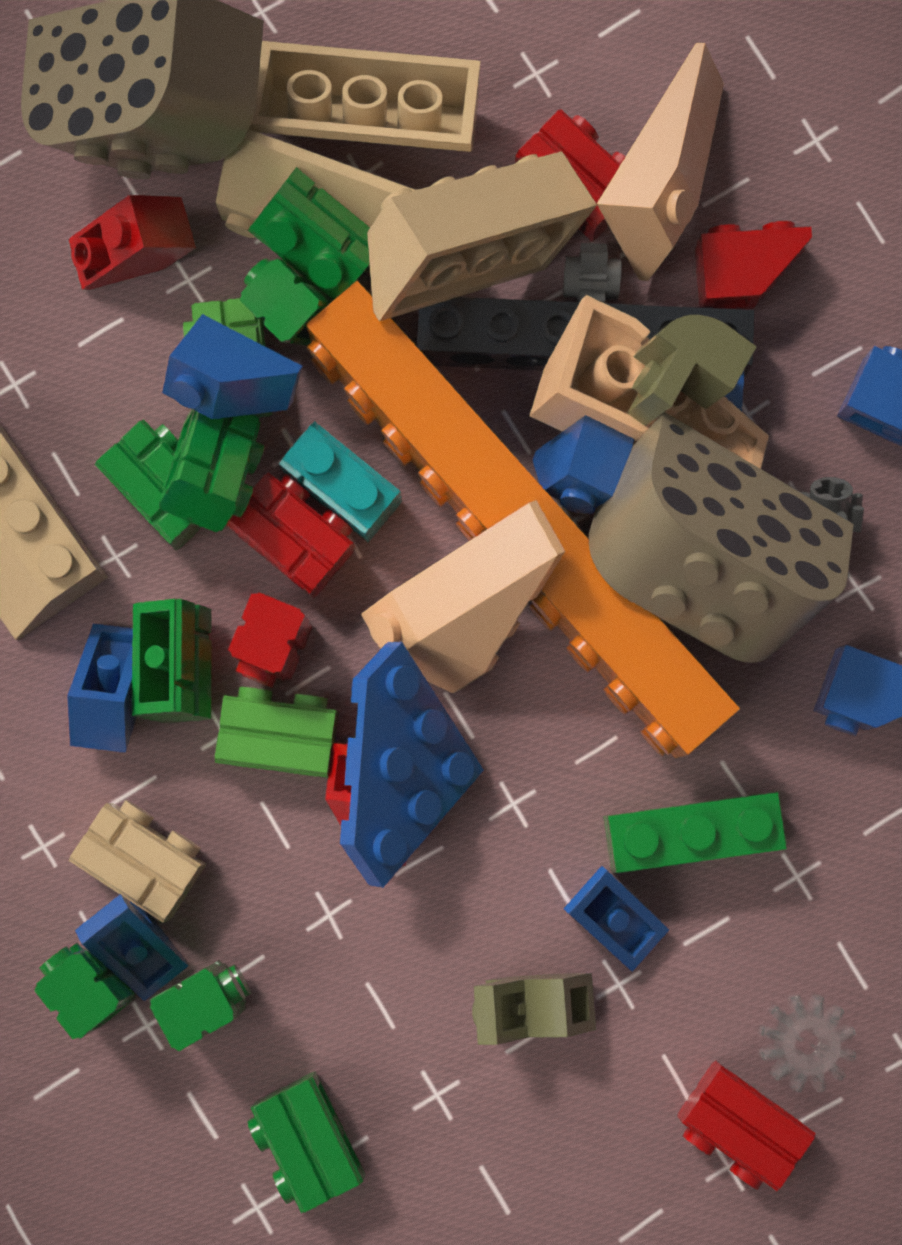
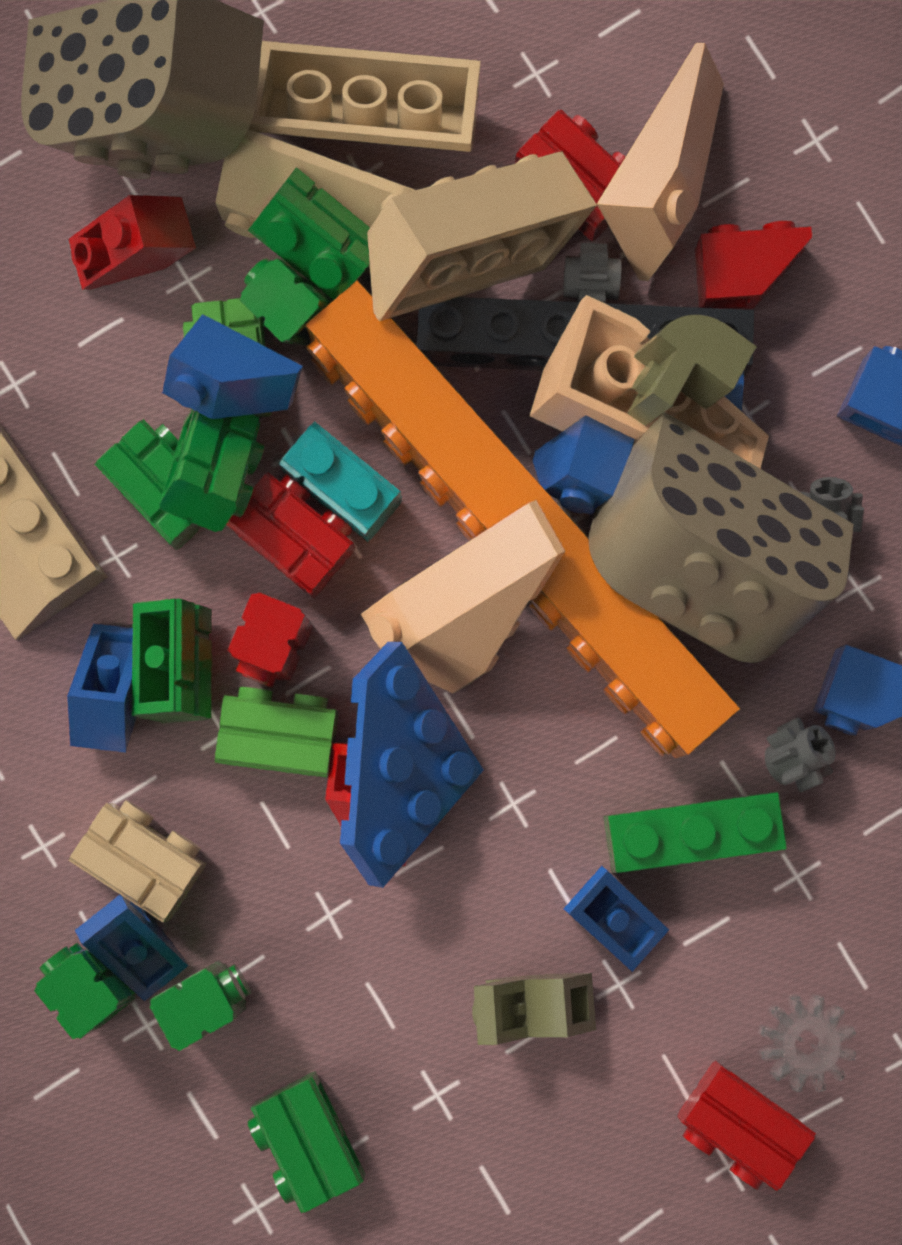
(800, 755): none -> dark grey gear

